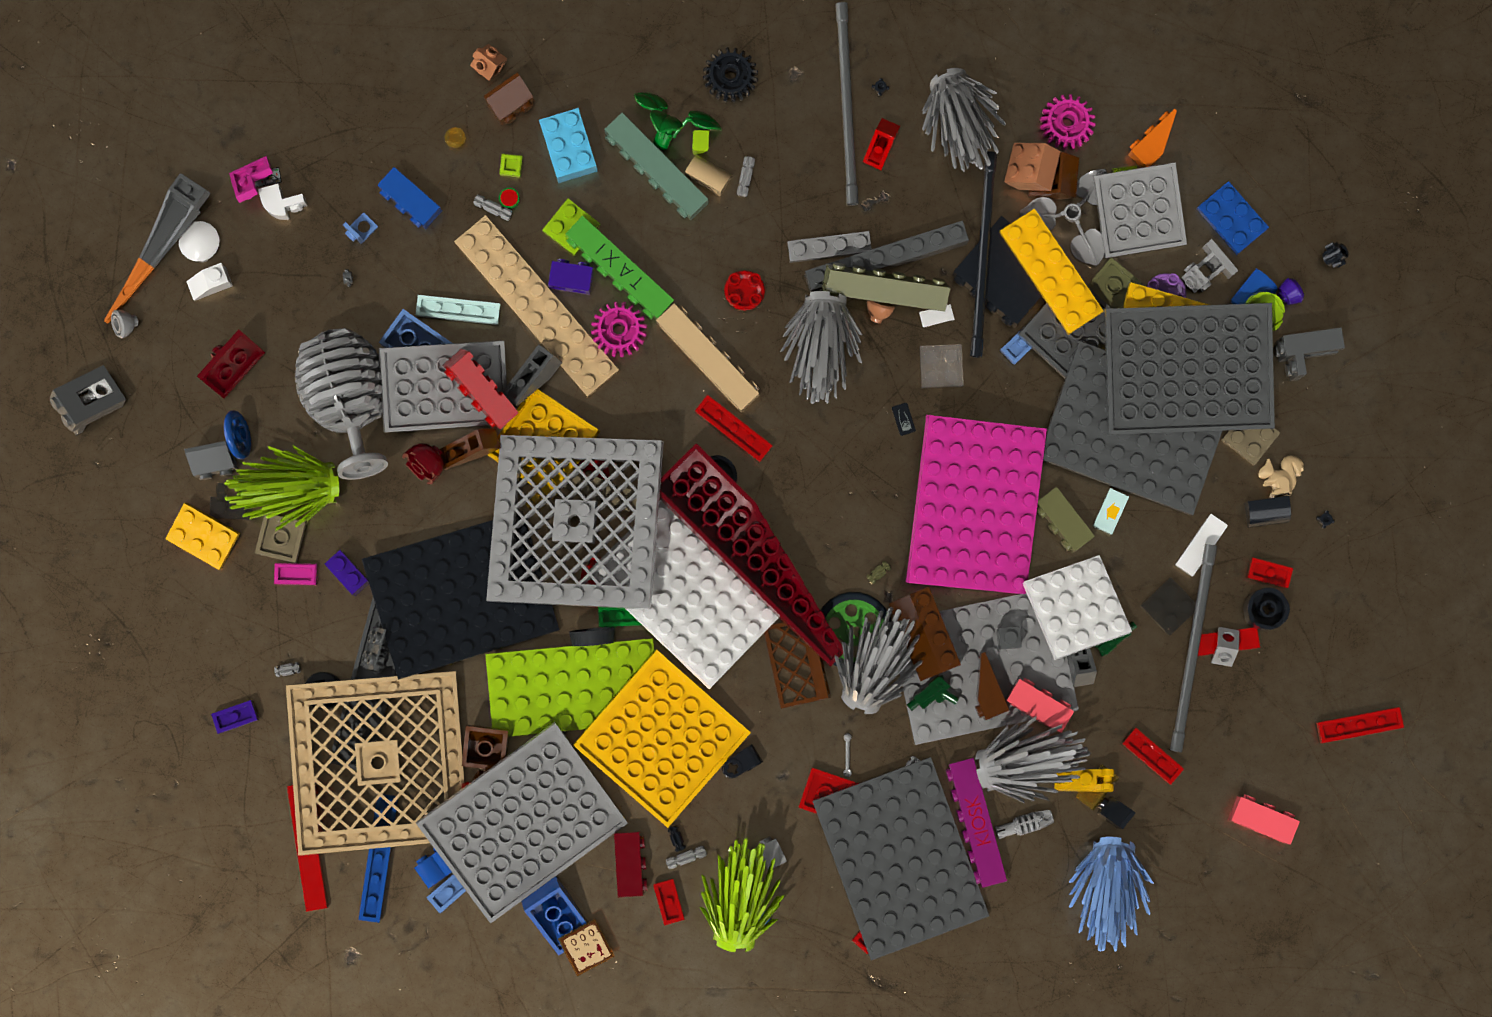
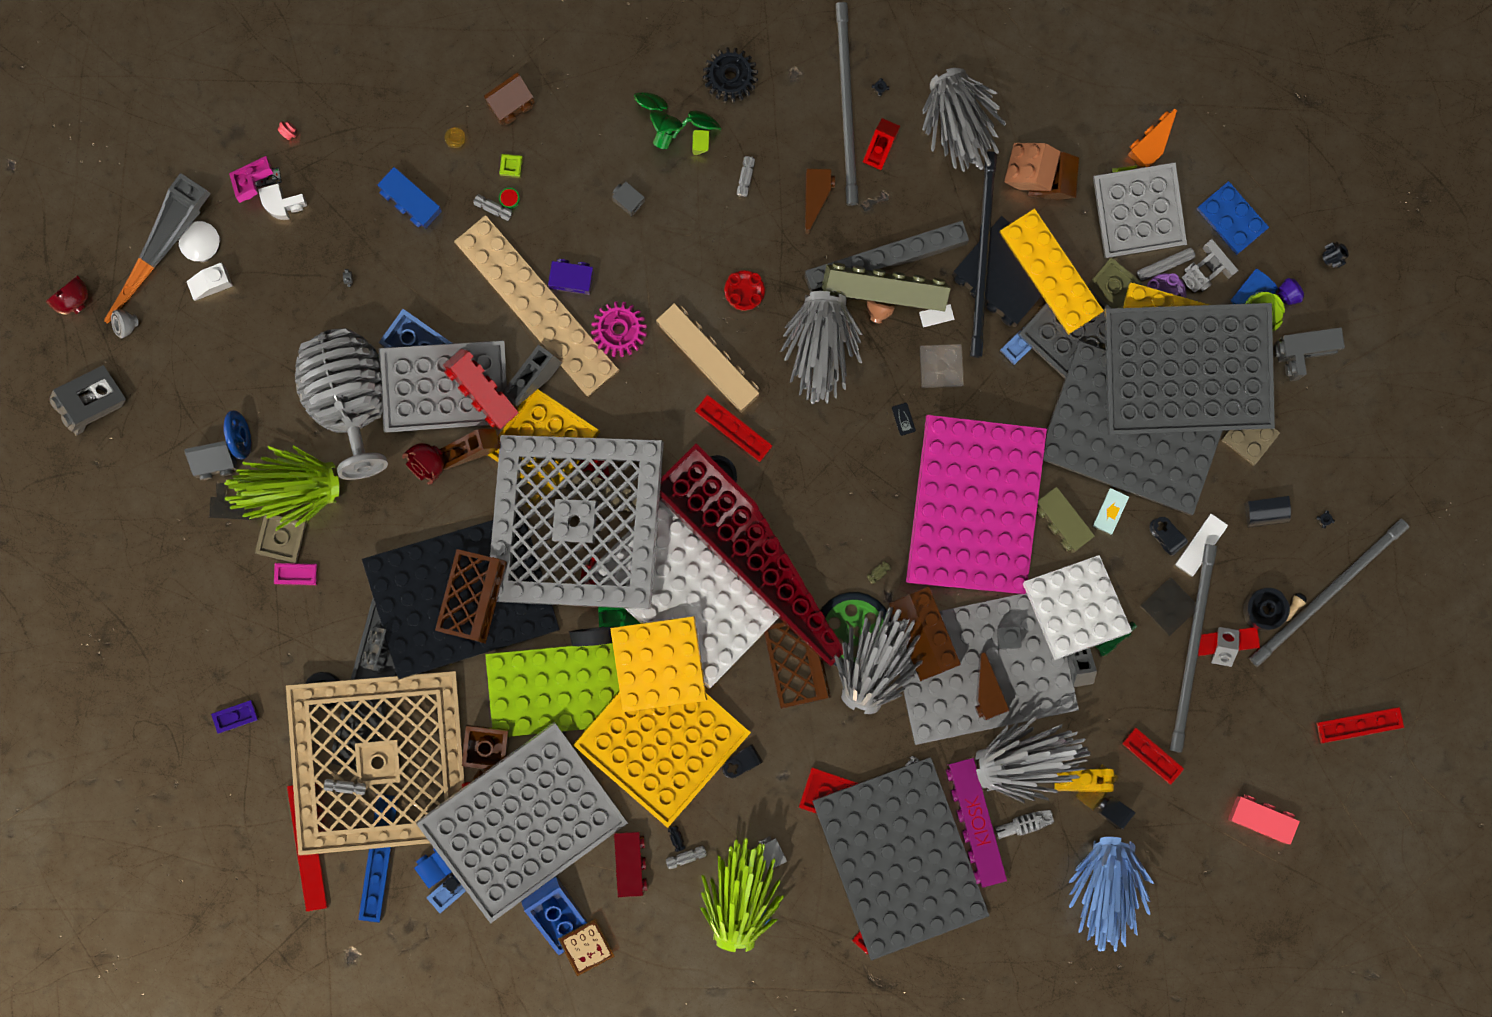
(69, 297): none -> dark red cylinder
(202, 536): yellow plate -> none
(230, 363): dark red plate -> none
(287, 130): none -> coral plate
(287, 669): light grey piece -> none
(344, 786): none -> light grey axle
(347, 573): dark purple brick -> none
(353, 232): medium blue bracket -> none
(451, 884): none -> black piece
(458, 309): light aqua plate -> none
(487, 601): none -> reddish brown fence
(488, 61): nougat brick -> none
(563, 220): lime plate -> none
(568, 145): medium azure brick -> none
(619, 268): bright green brick -> none
(628, 198): none -> dark grey brick
(656, 167): sand green brick -> none
(658, 664): none -> yellow plate
(668, 901): red plate -> none
(708, 175): tan brick -> none
(817, 192): none -> reddish brown slope
(829, 246): light grey plate -> none
(847, 772): light grey hinge -> none
(936, 691): dark green piece -> none
(1039, 704): coral brick -> none
(1076, 113): dark pink gear -> none
(1088, 245): light grey plant -> none
(1166, 264): none -> light grey axle
(1169, 538): none -> black piece
(1267, 649): none -> dark grey piece
(1269, 572): red plate -> none
(1282, 480): tan animal -> none
(1297, 602): none -> tan piece

